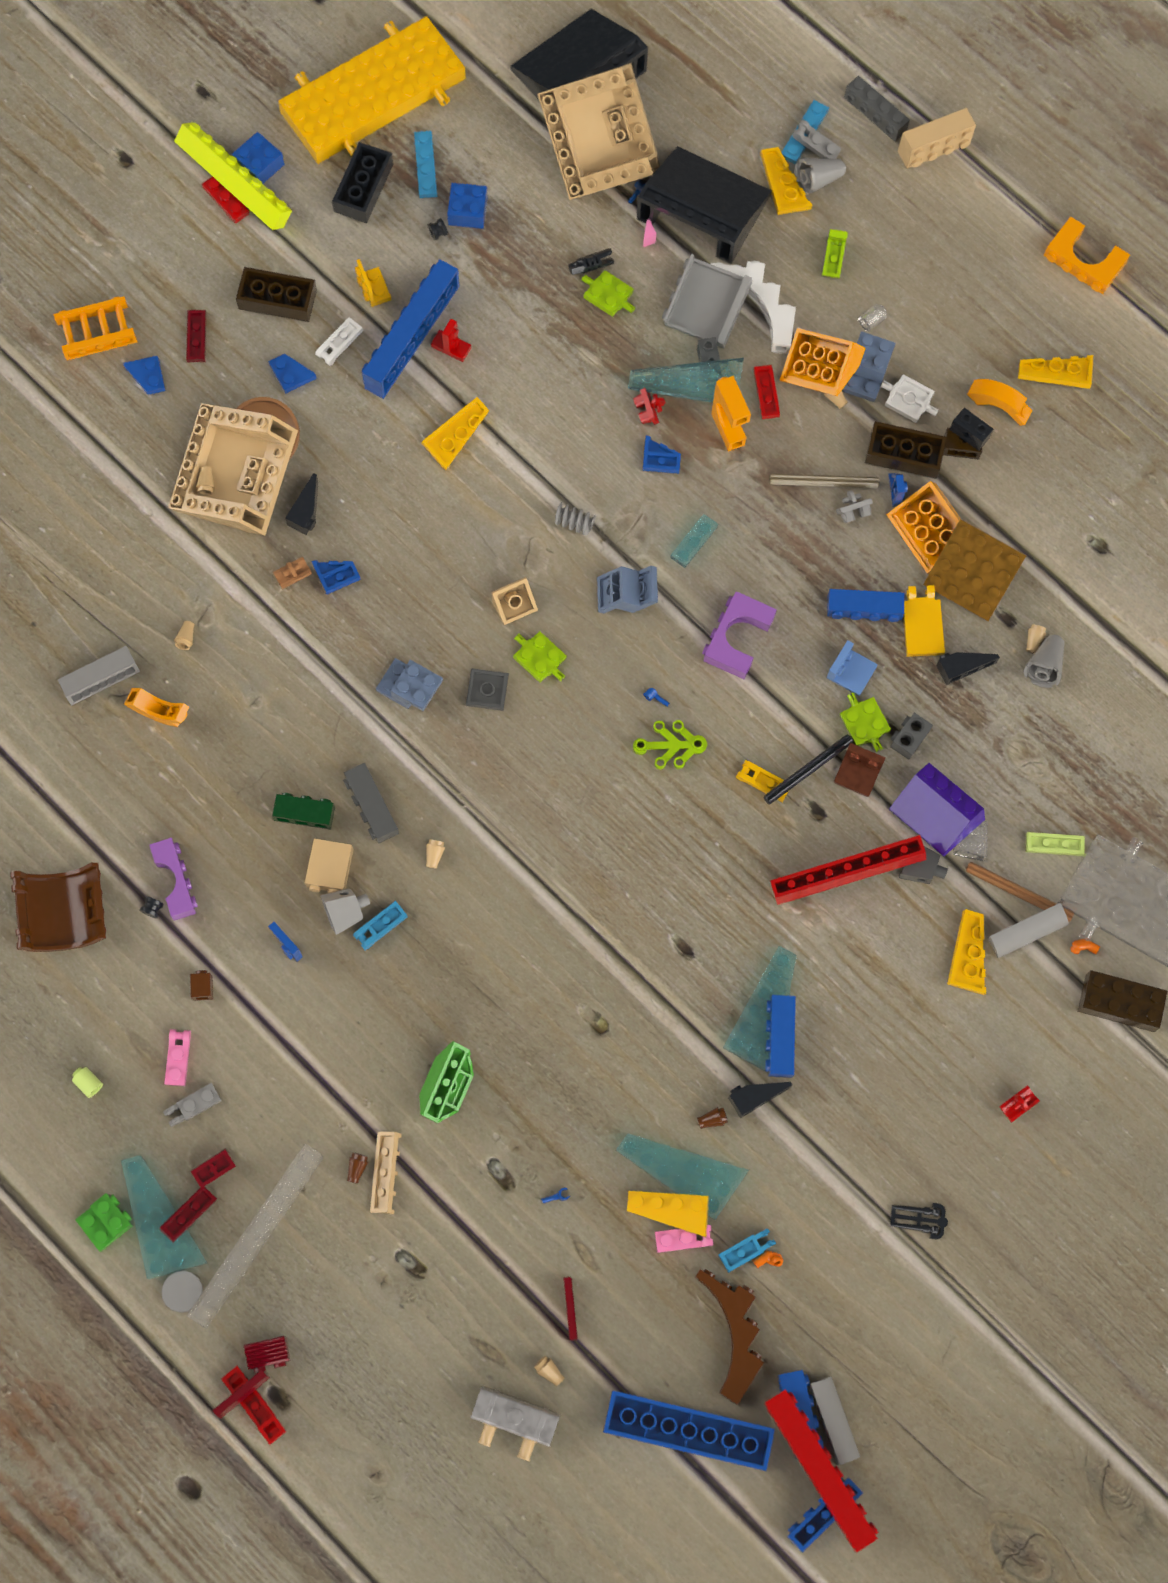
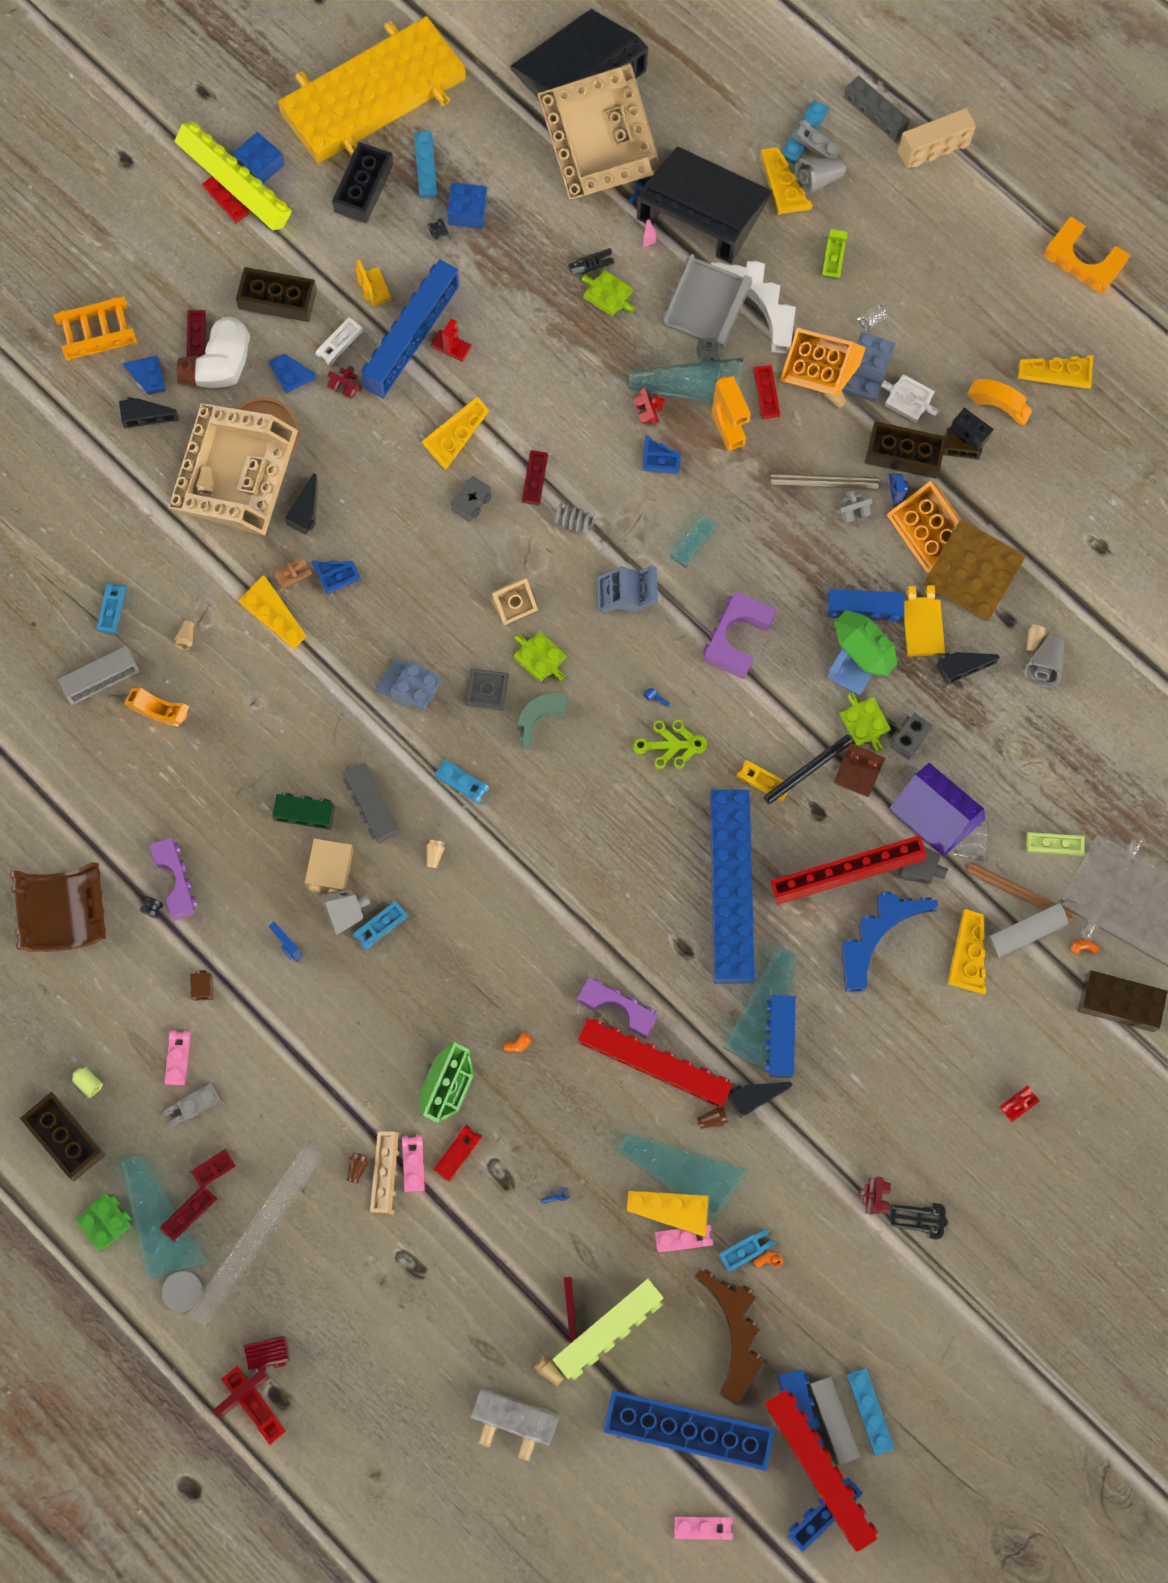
(62, 1136): none -> dark brown brick
(111, 608): none -> dark azure plate
(140, 412): none -> black slope
(222, 360): none -> white piece
(270, 610): none -> yellow wing
(336, 380): none -> dark red hips
(413, 1164): none -> bright pink plate
(457, 1153): none -> red plate
(461, 781): none -> dark azure plate
(472, 490): none -> dark grey brick
(520, 1045): none -> orange arm
(535, 477): none -> dark red tile
(543, 706): none -> sand green arch
(596, 995): none -> medium lavender arch
(607, 1329): none -> yellowish green brick
(655, 1063): none -> red brick
(702, 1528): none -> bright pink plate
(731, 887): none -> blue brick
(865, 643): none -> bright green wedge
(870, 1411): none -> dark azure plate
(873, 1195): none -> dark red hips
(889, 913): none -> blue arch

